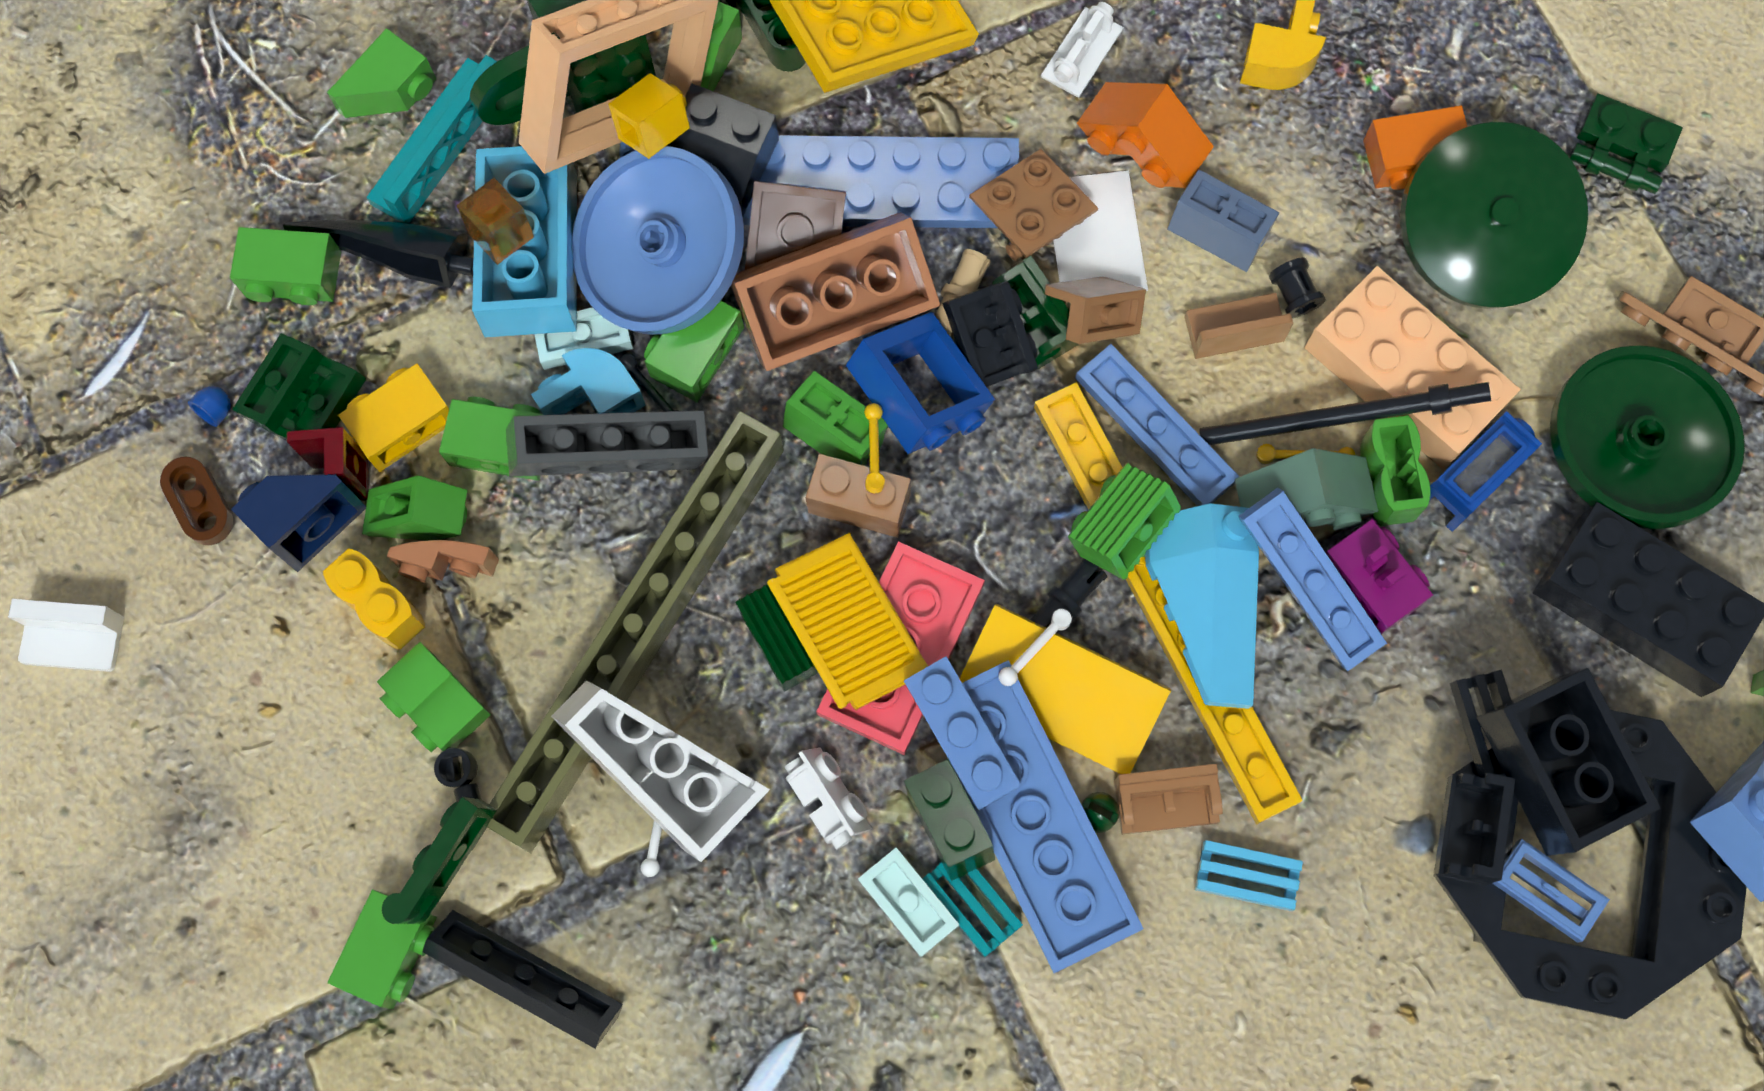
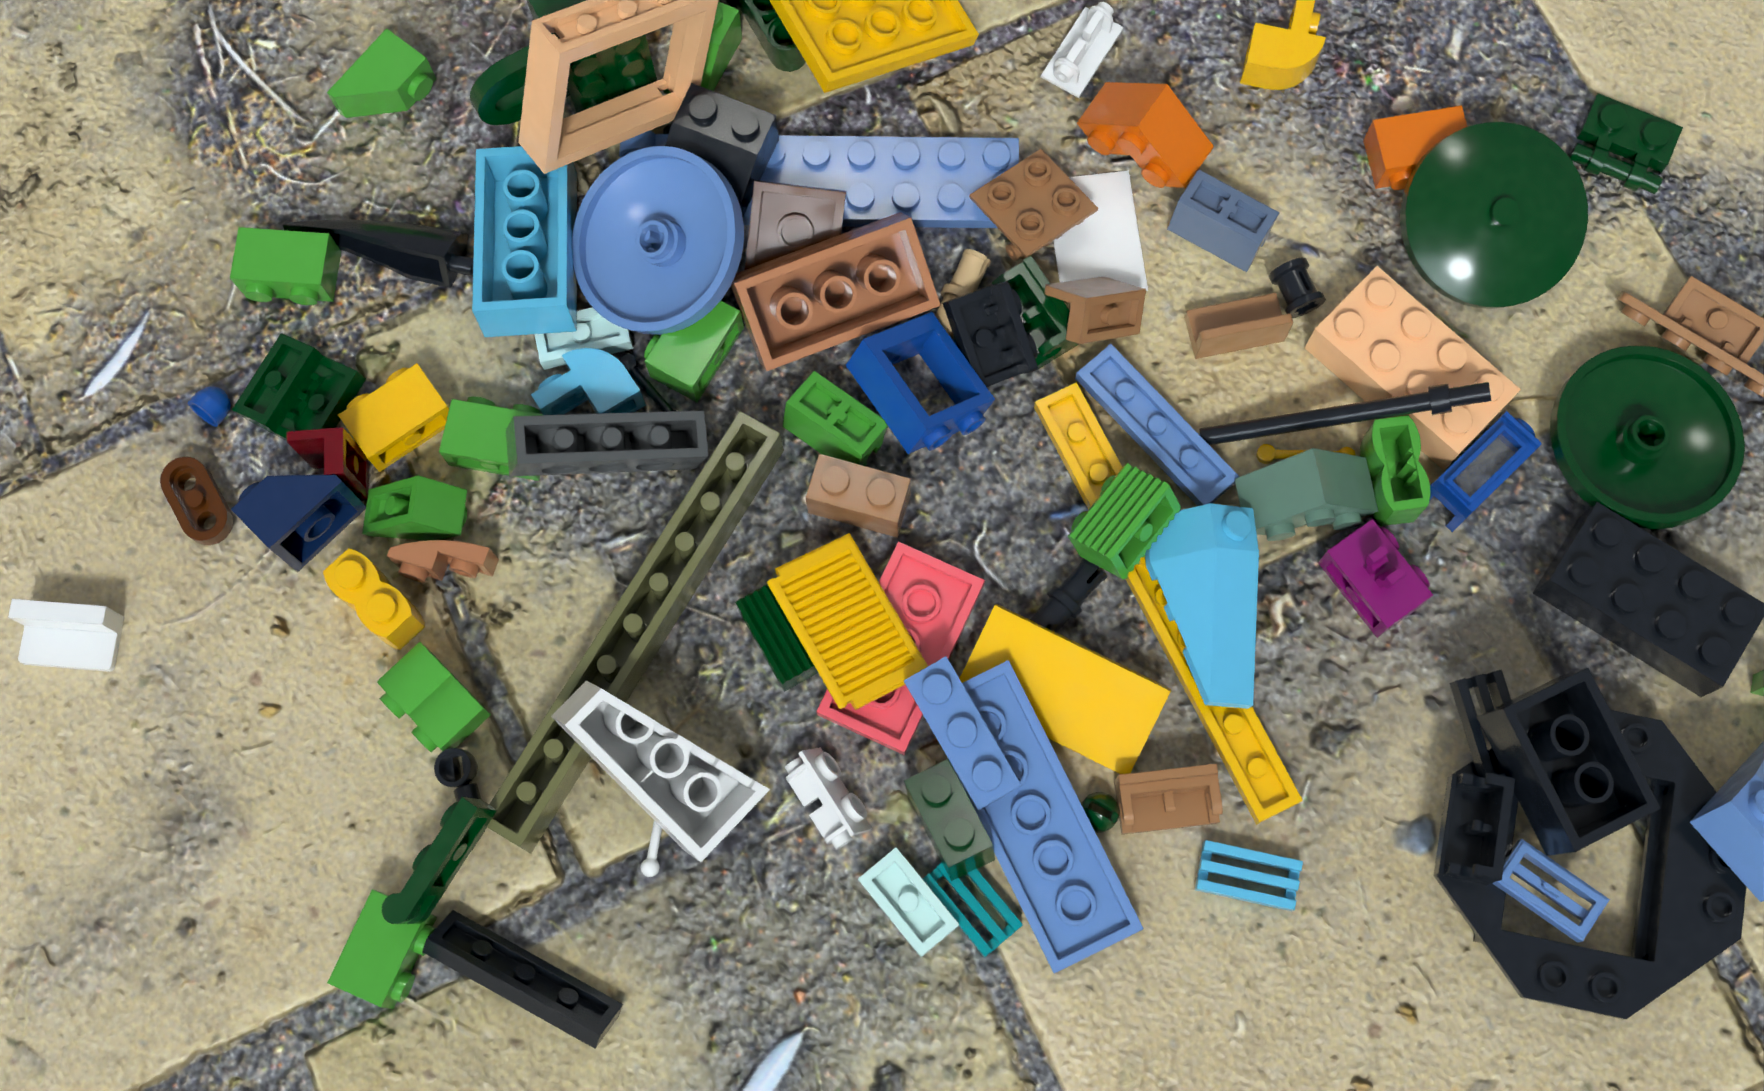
(430, 147): teal fence -> none
(495, 221): clear orange brick -> none
(649, 115): yellow brick -> none
(874, 481): yellow hinge -> none
(1060, 621): white hinge -> none
(1312, 579): medium blue plate -> none

